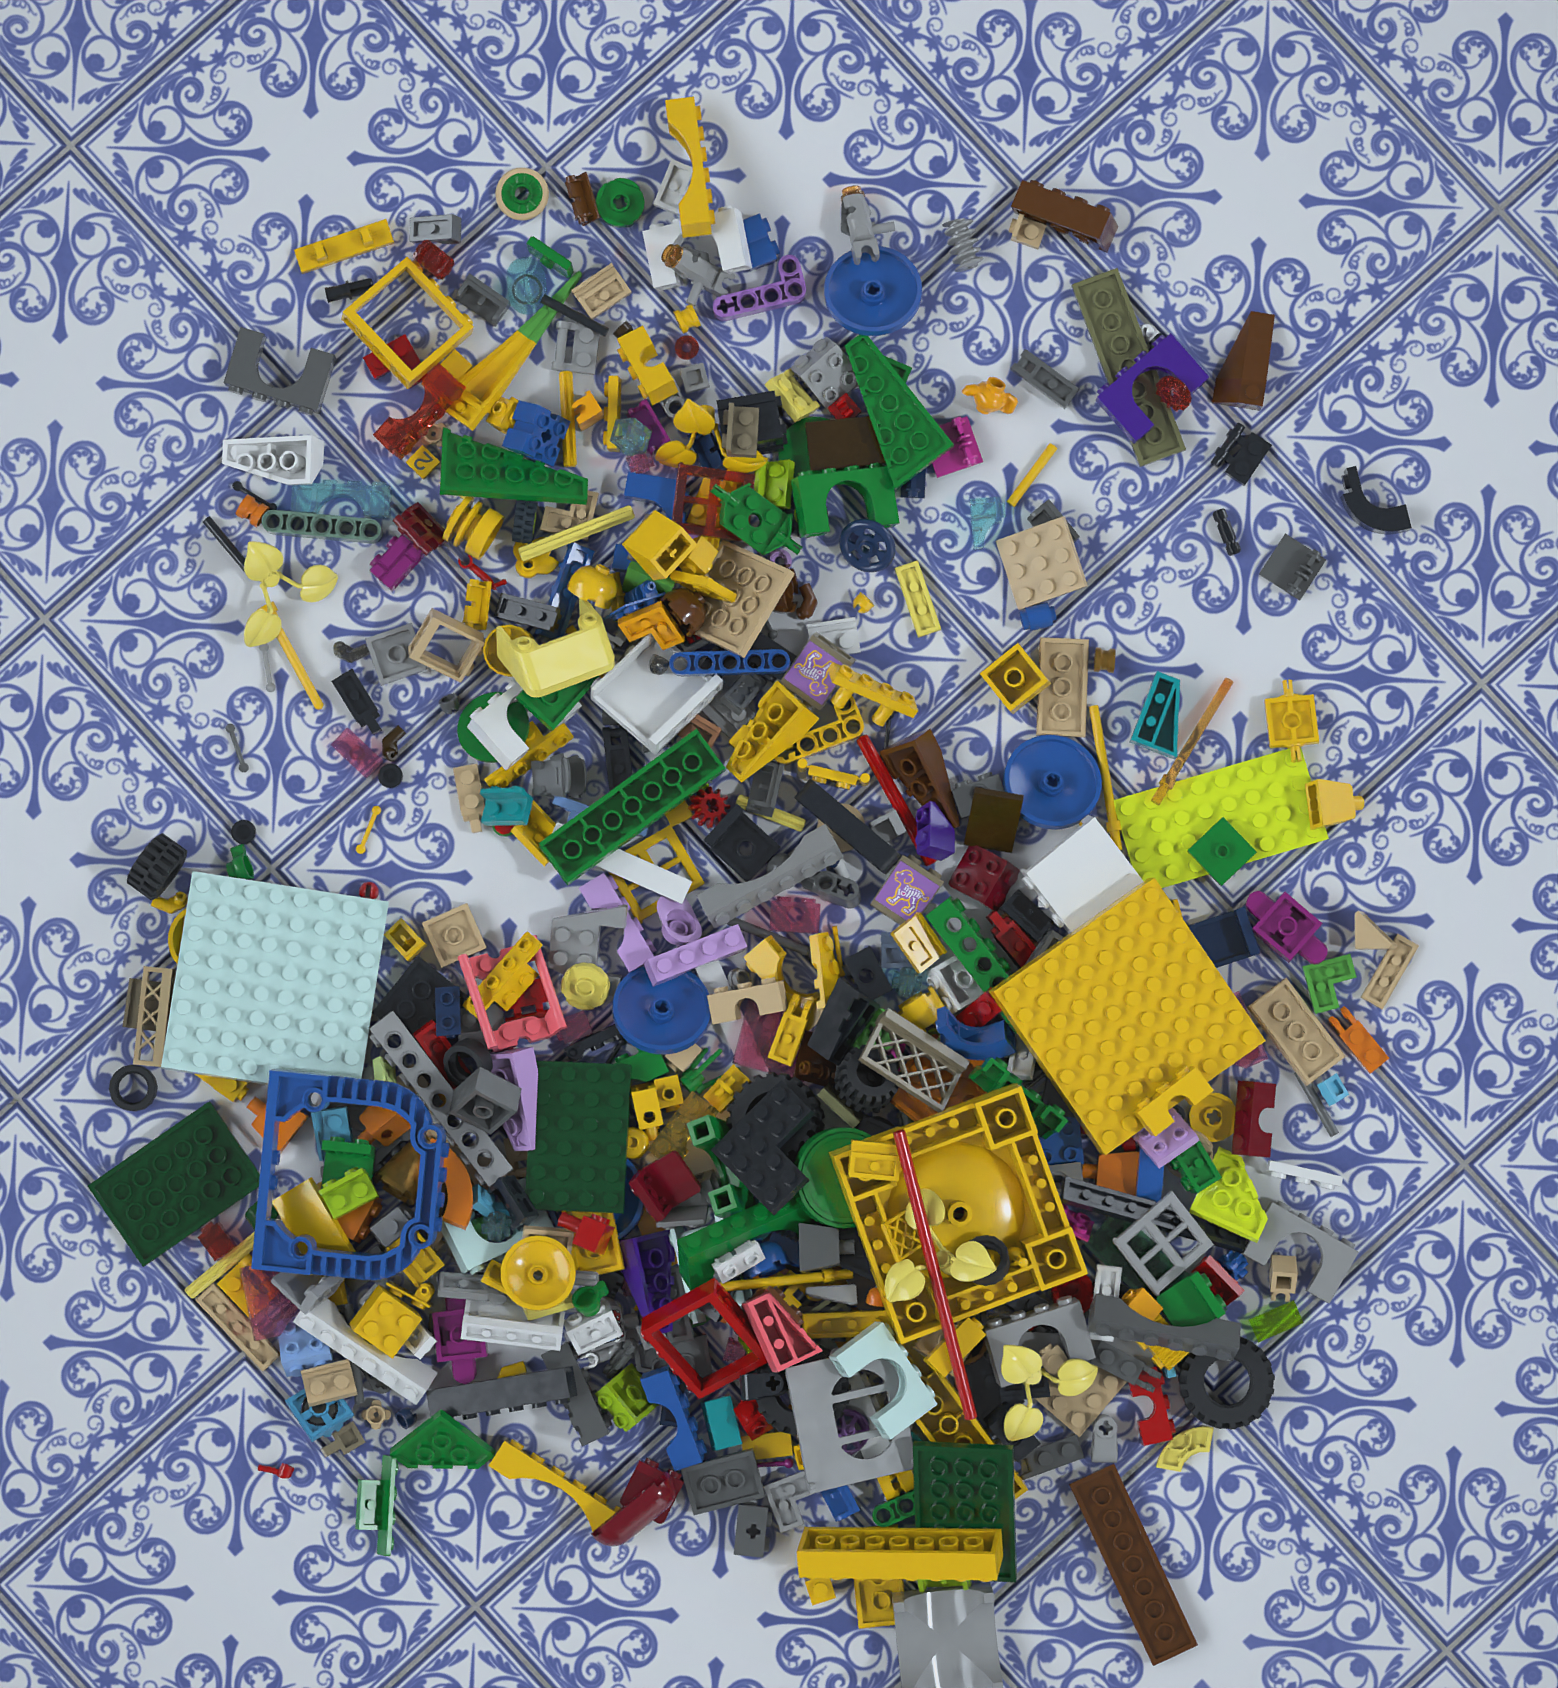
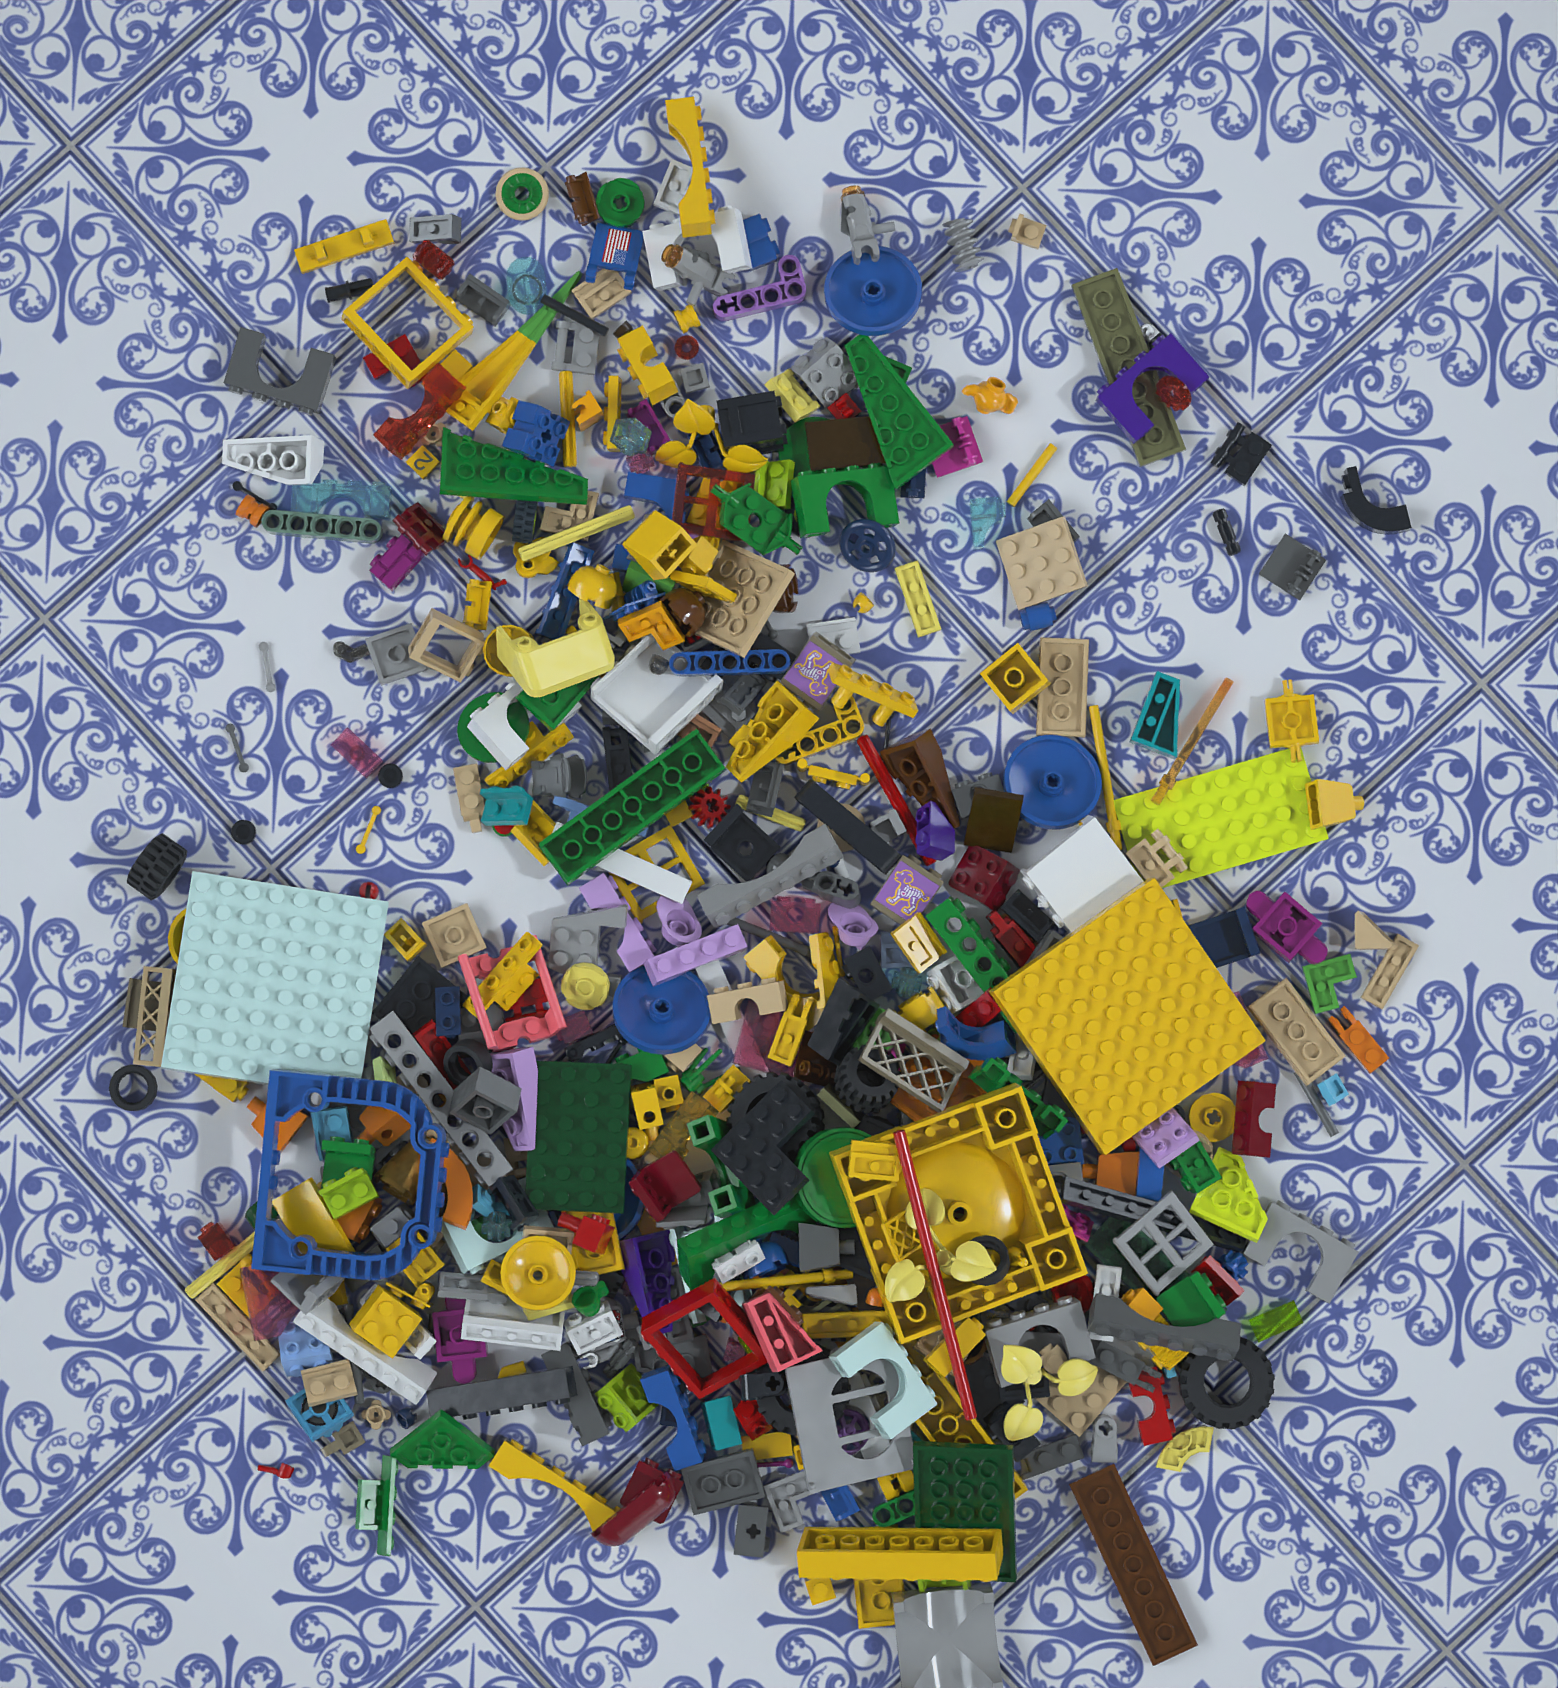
(172, 904): yellow arm -> none
(176, 1184): dark green plate -> none
(225, 541): black bar -> none
(240, 865): green piece -> none
(262, 565): light yellow plant -> none
(296, 664): yellow piece -> none
(357, 700): black hinge -> none
(389, 743): dark brown arm -> none
(449, 703): dark grey hinge -> none
(528, 612): hinge -> none
(549, 257): green plate -> none
(617, 251): none -> blue flag
(738, 976): light grey plate -> none
(741, 431): dark tan bracket -> none
(780, 553): lavender plate -> none
(809, 603): reddish brown arm -> none
(853, 925): none -> lavender piece
(1045, 379): dark grey plate -> none
(1065, 213): reddish brown wedge -> none
(1104, 660): pearl gold wheel -> none
(1150, 864): none -> tan plate
(1154, 1111): yellow arch -> none
(1221, 851): green plate -> none
(1245, 370): reddish brown wedge -> none
(1282, 1276): tan brick -> none
(1304, 1175): white plate -> none

